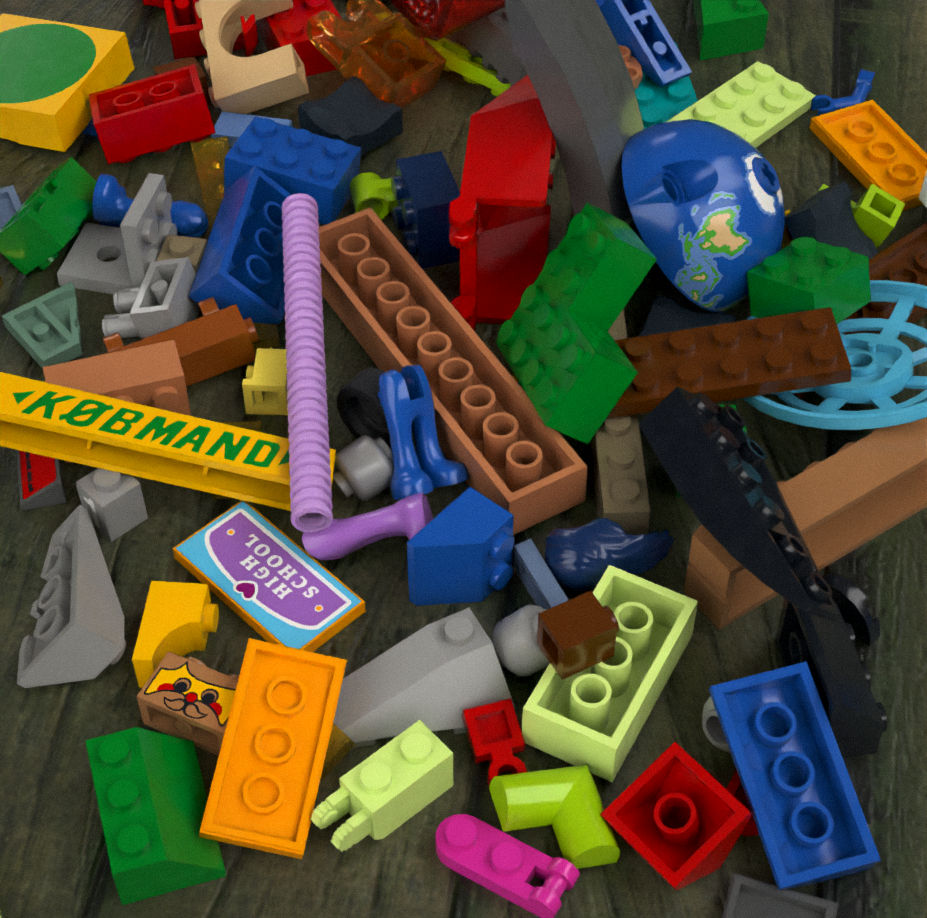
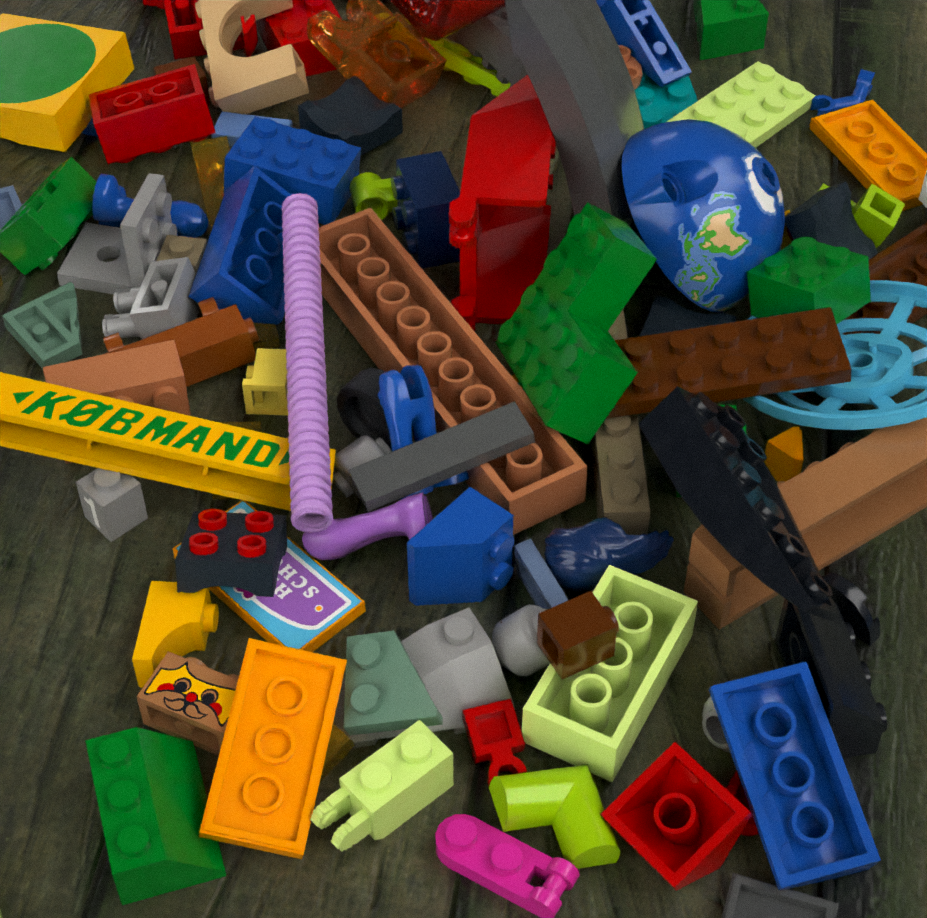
(40, 480): slope -> none
(76, 612): light grey wedge -> none
(232, 551): none -> black brick
(383, 687): none -> sand green wing
(441, 456): none -> dark grey tile
(785, 454): none -> light orange slope

